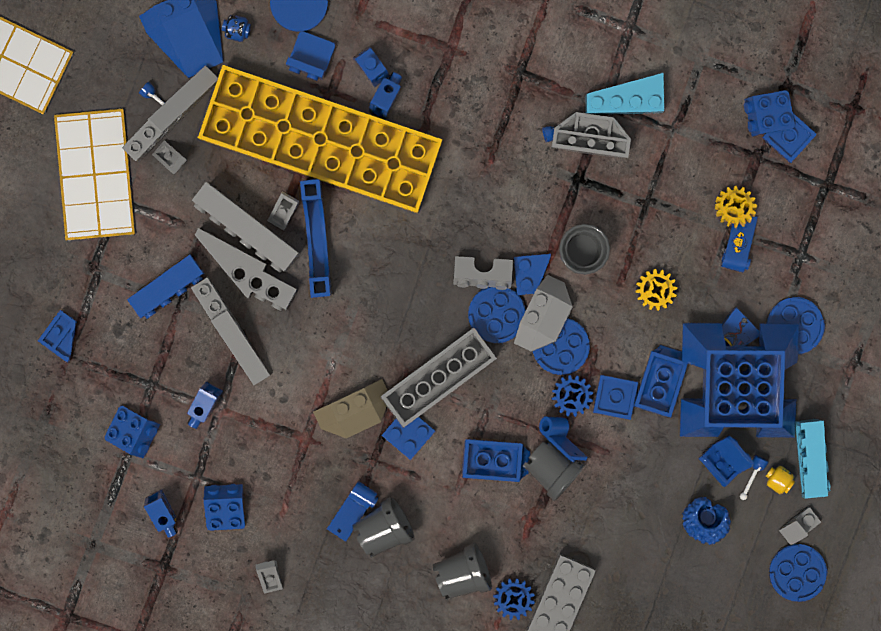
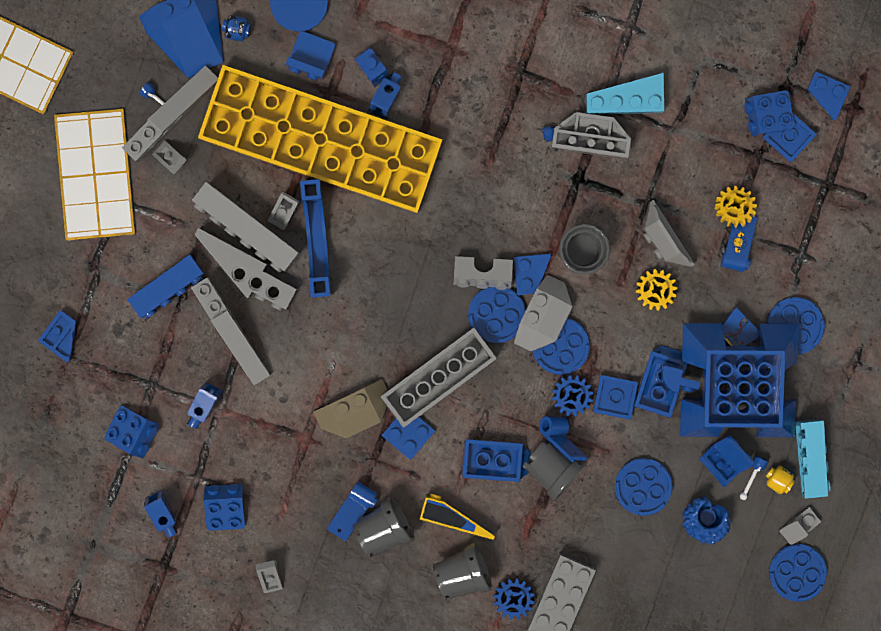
(444, 514): none -> slope
(643, 486): none -> blue tile
(664, 238): none -> light grey wedge
(673, 379): none -> blue brick
(828, 93): none -> blue wing

